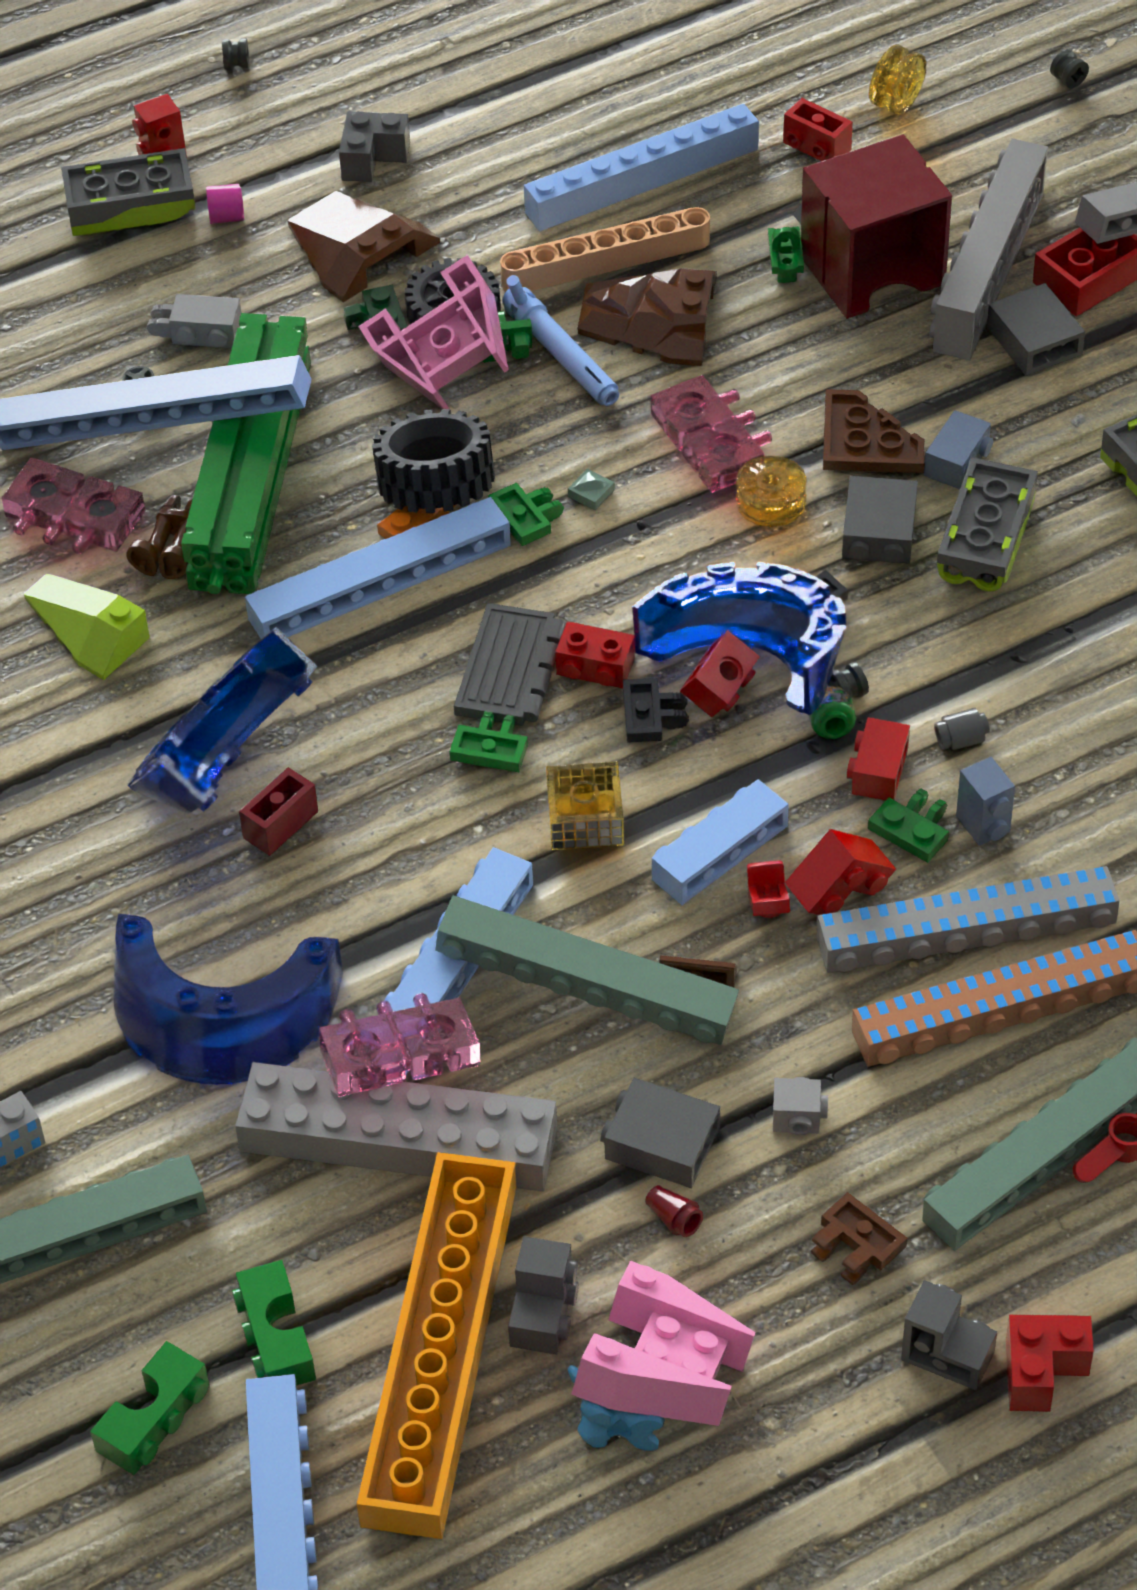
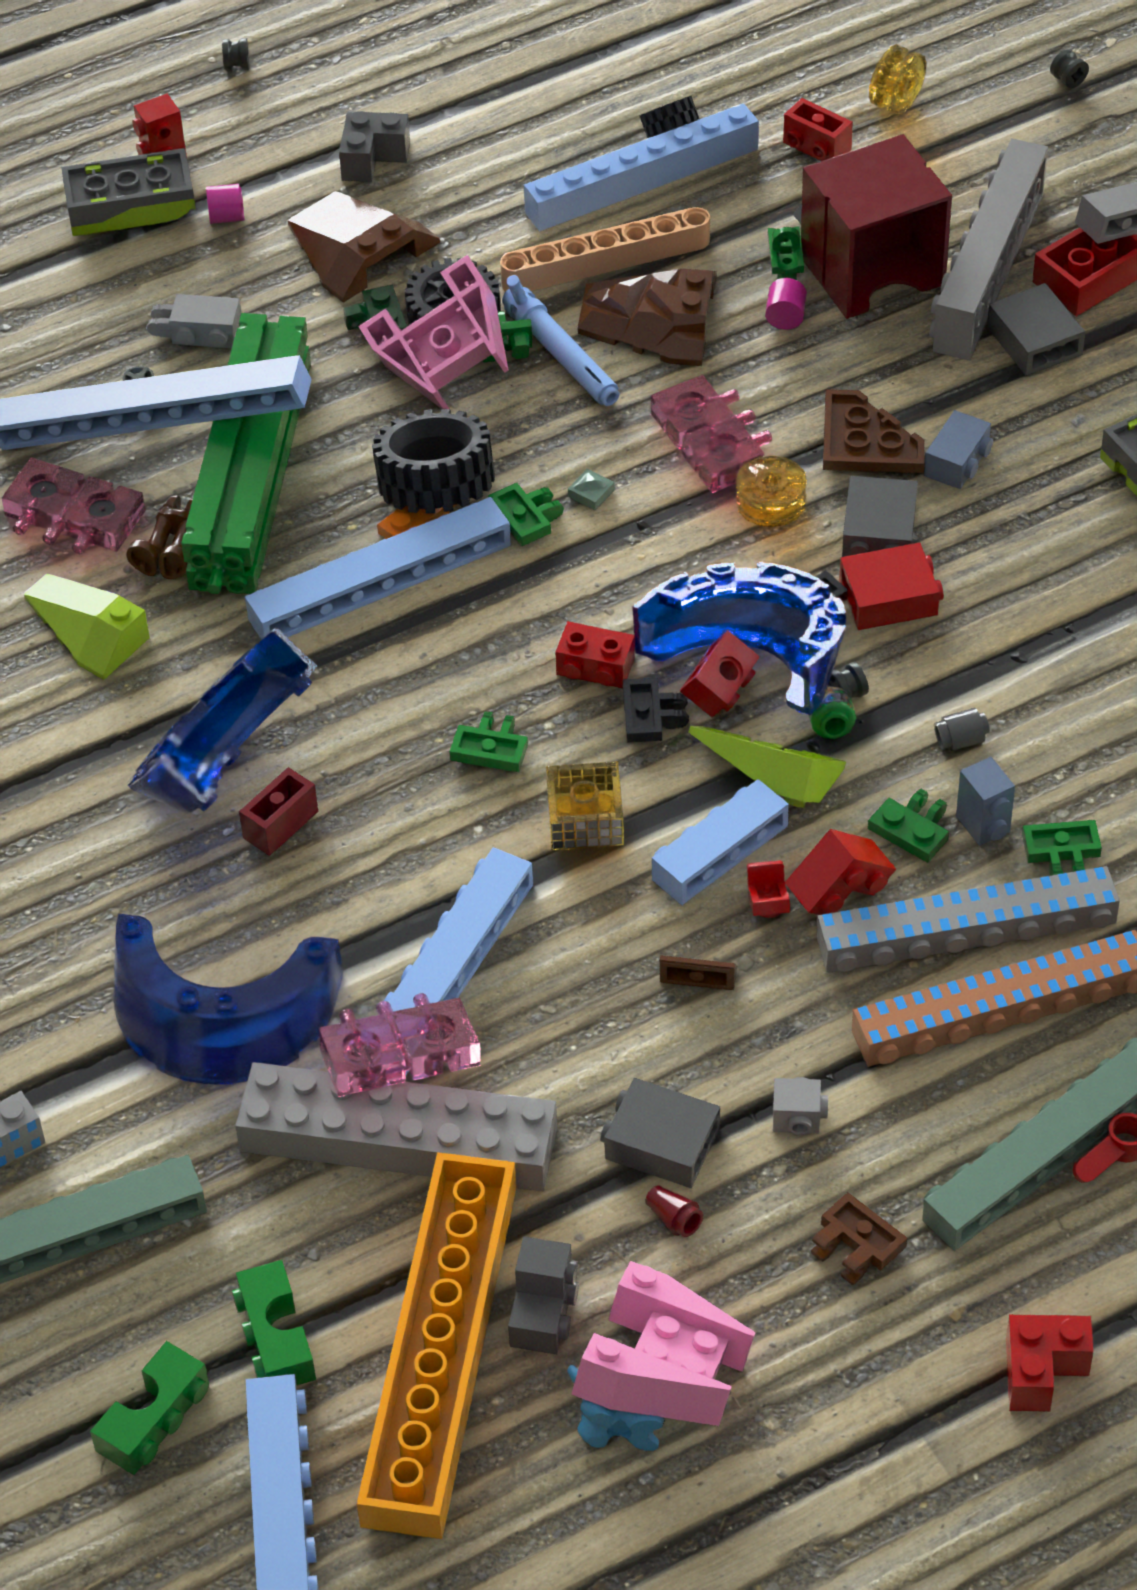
(510, 664): dark grey hinge -> none
(586, 970): sand green brick -> none
(669, 117): none -> black tyre
(786, 303): none -> dark pink piece
(789, 773): none -> lime wedge
(879, 759): red brick -> none
(890, 586): none -> red brick
(943, 1341): dark grey brick -> none
(987, 524): dark grey piece -> none
(1062, 842): none -> green hinge

